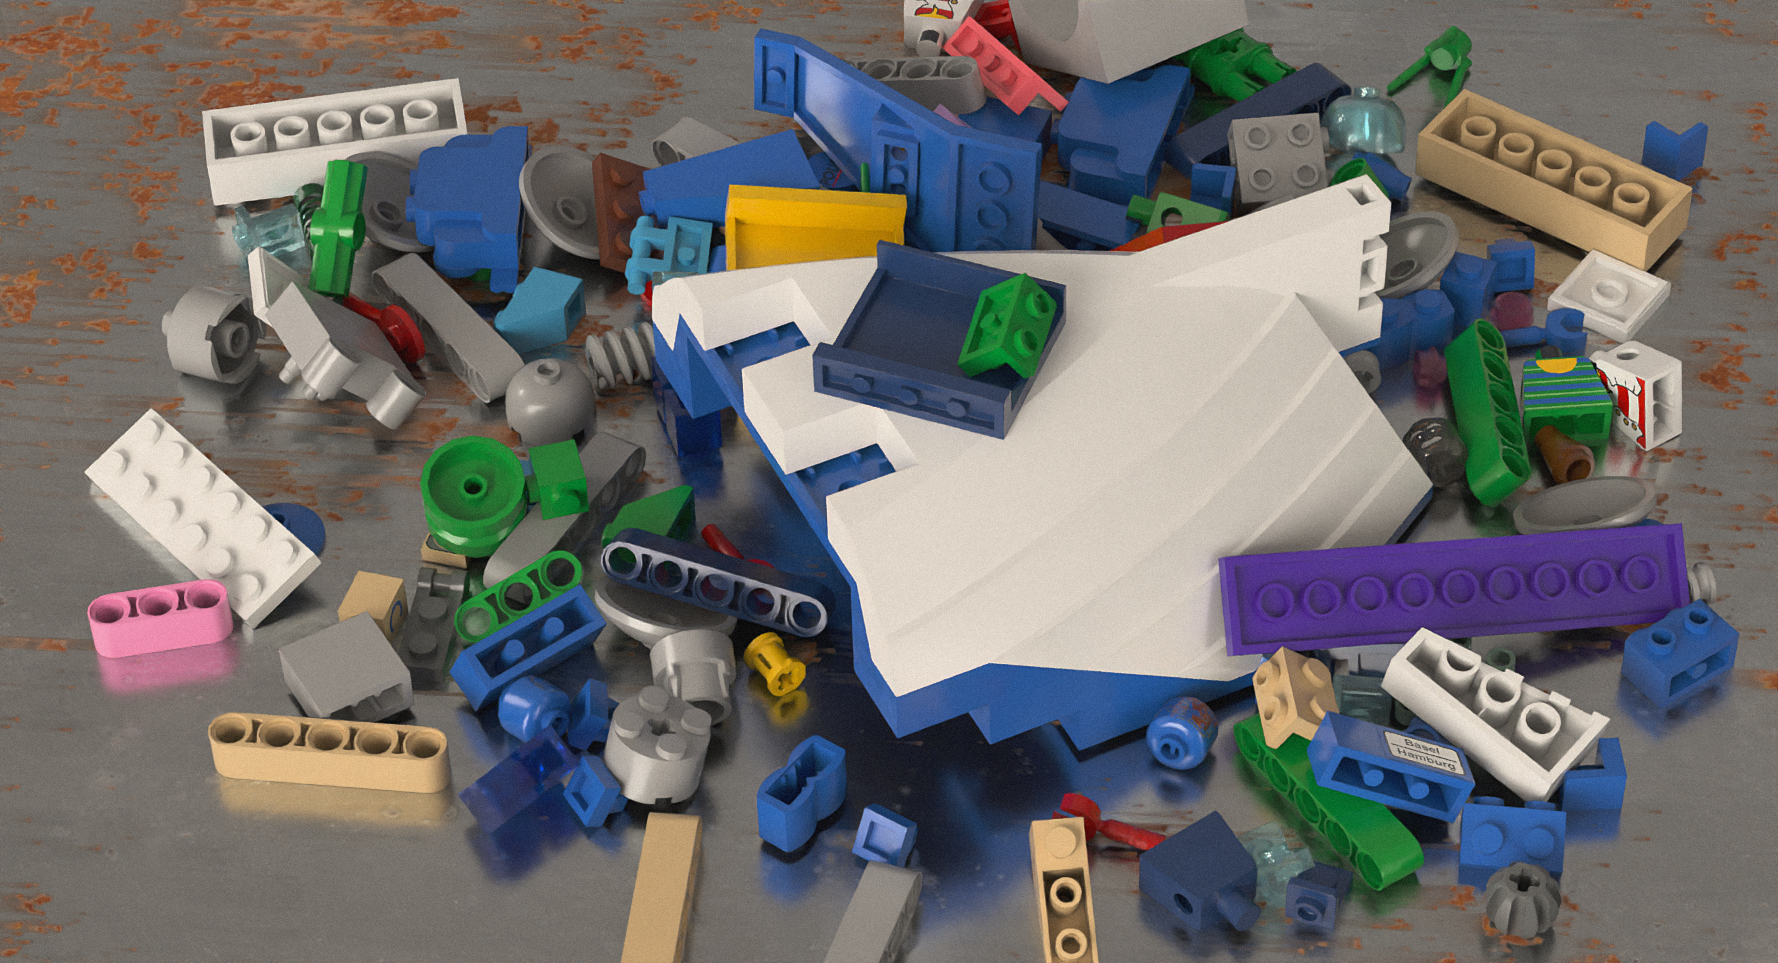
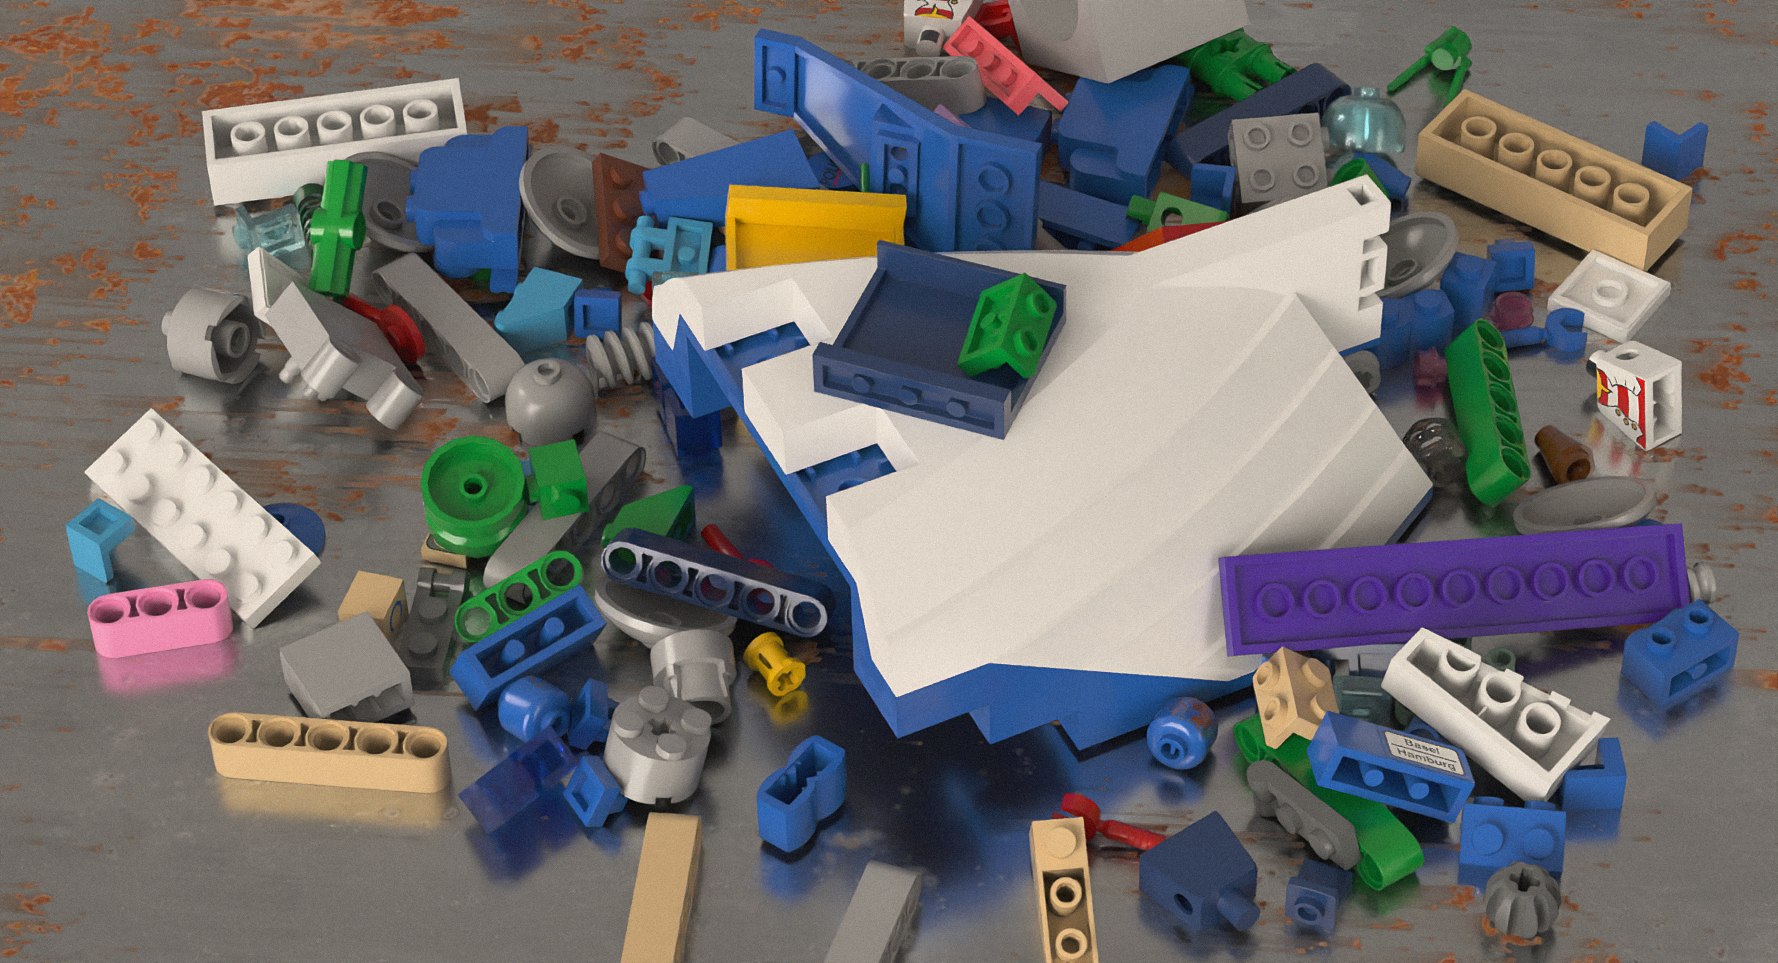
(95, 534): none -> dark azure panel
(597, 312): none -> blue tile
(885, 836): tile -> none
(1272, 855): clear light blue bracket -> none
(1303, 813): none -> dark grey plate
(1564, 395): green torso -> none

